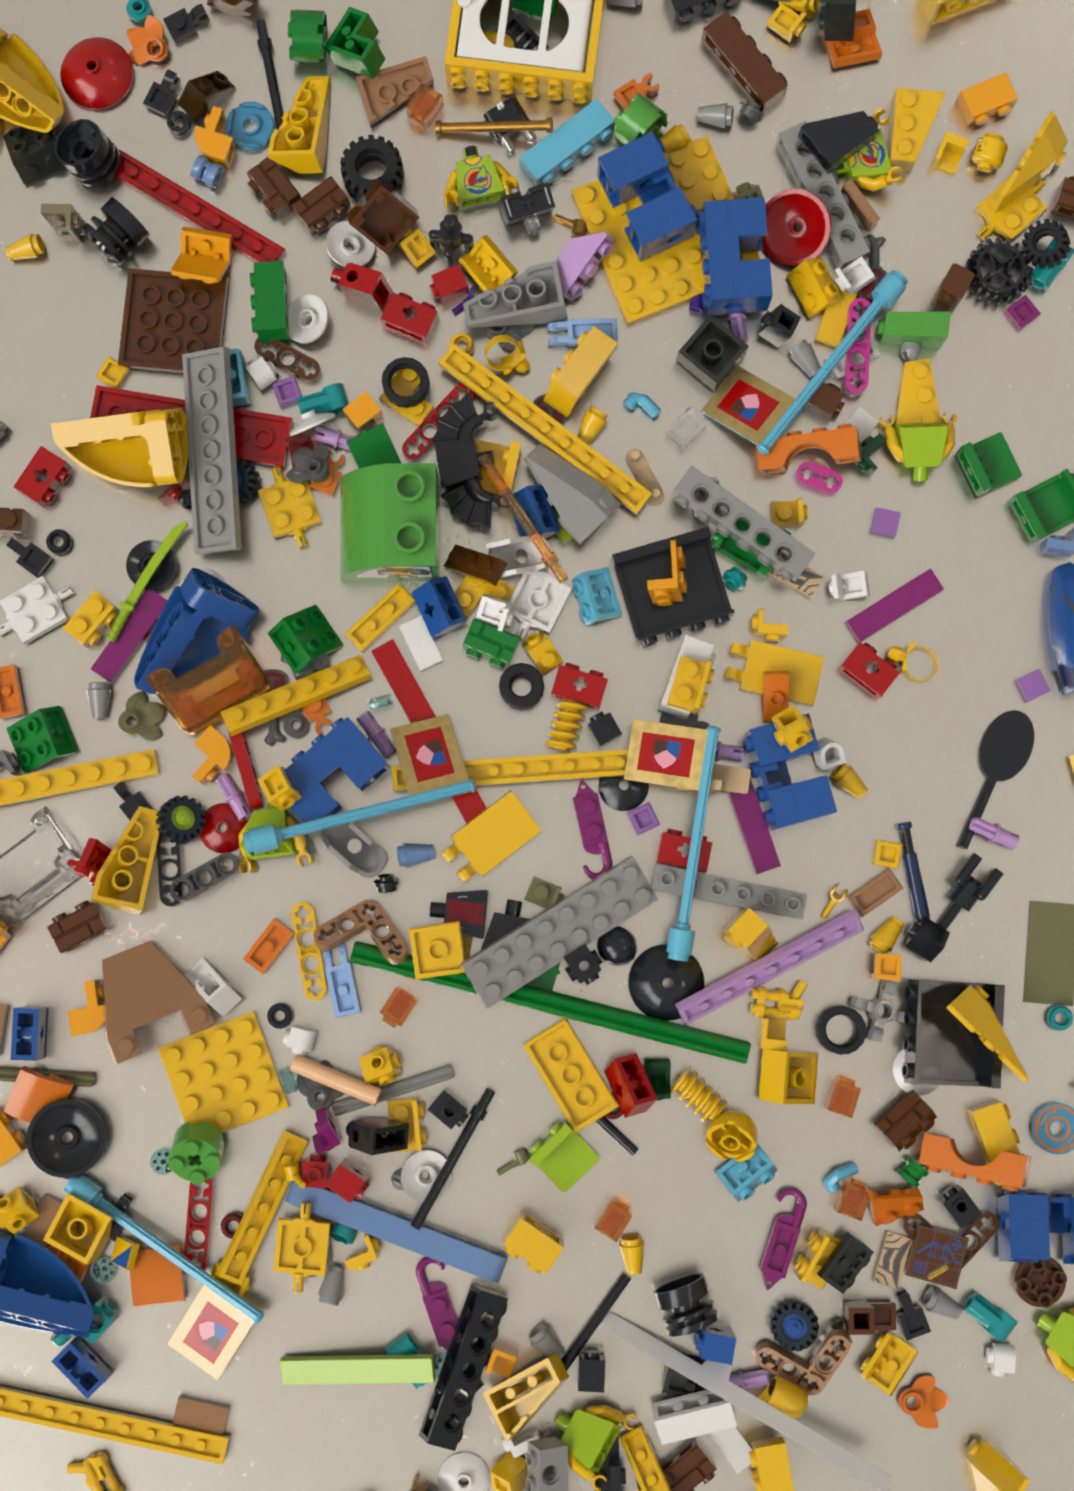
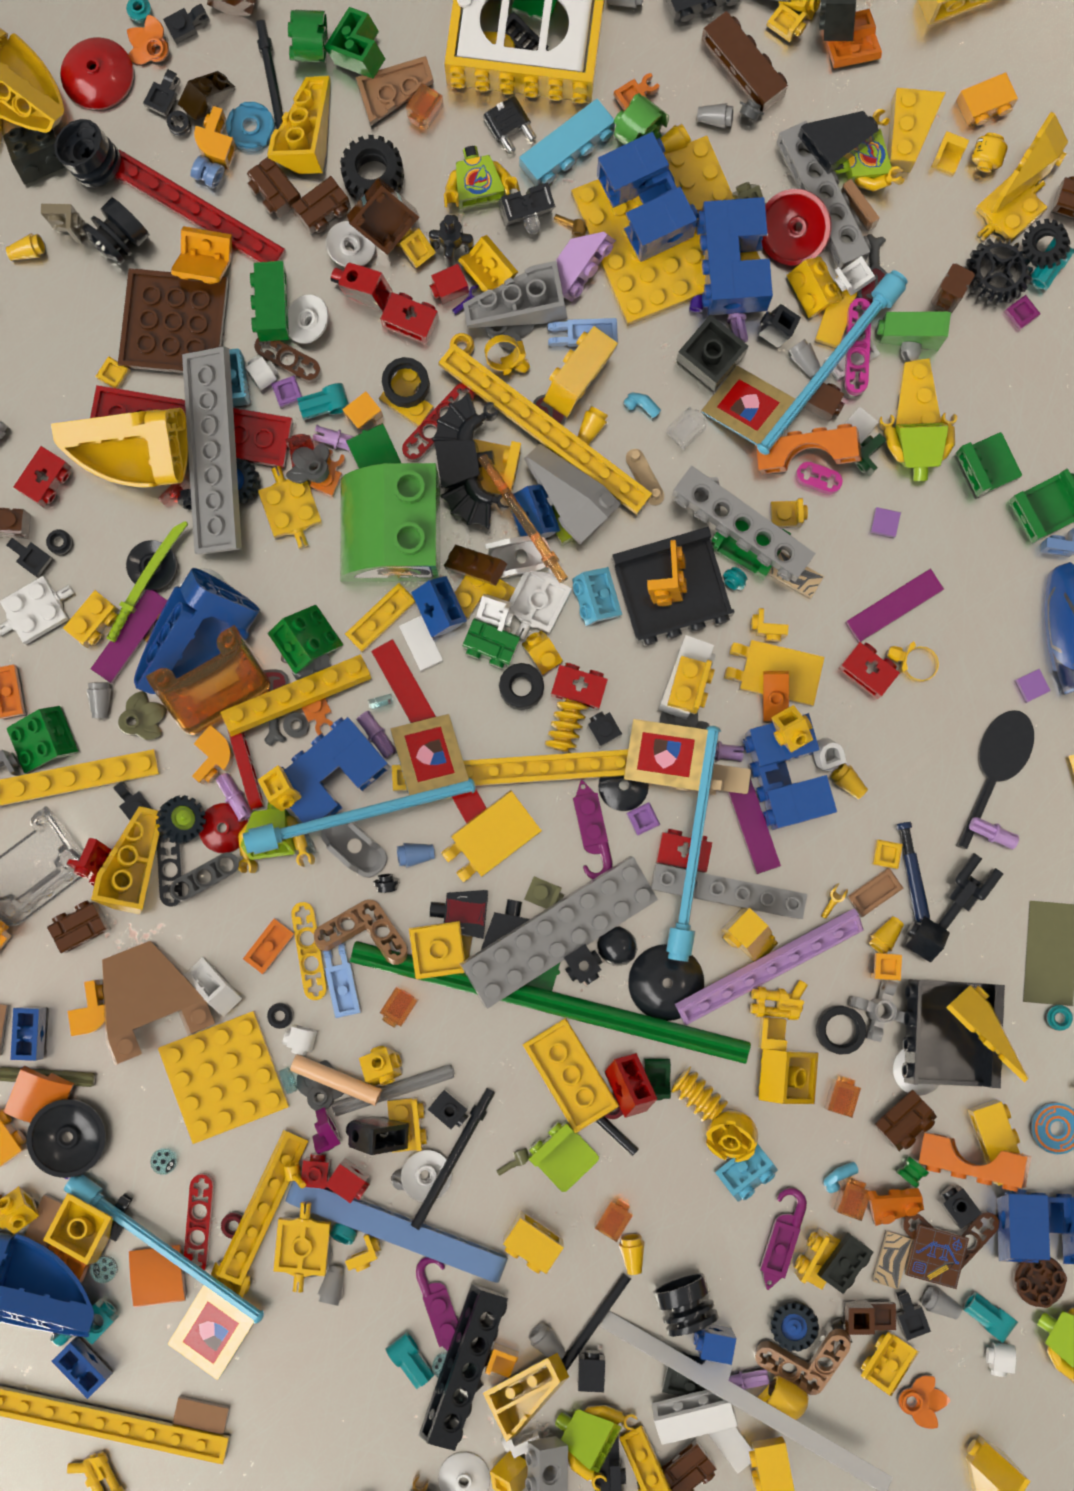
(125, 1253): yellow tile -> none
(196, 1152): bright green brick -> none
(310, 420): white dish -> none
(357, 1369): lime tile -> none
(496, 126): pearl gold bar -> none
(849, 585): white bracket -> none

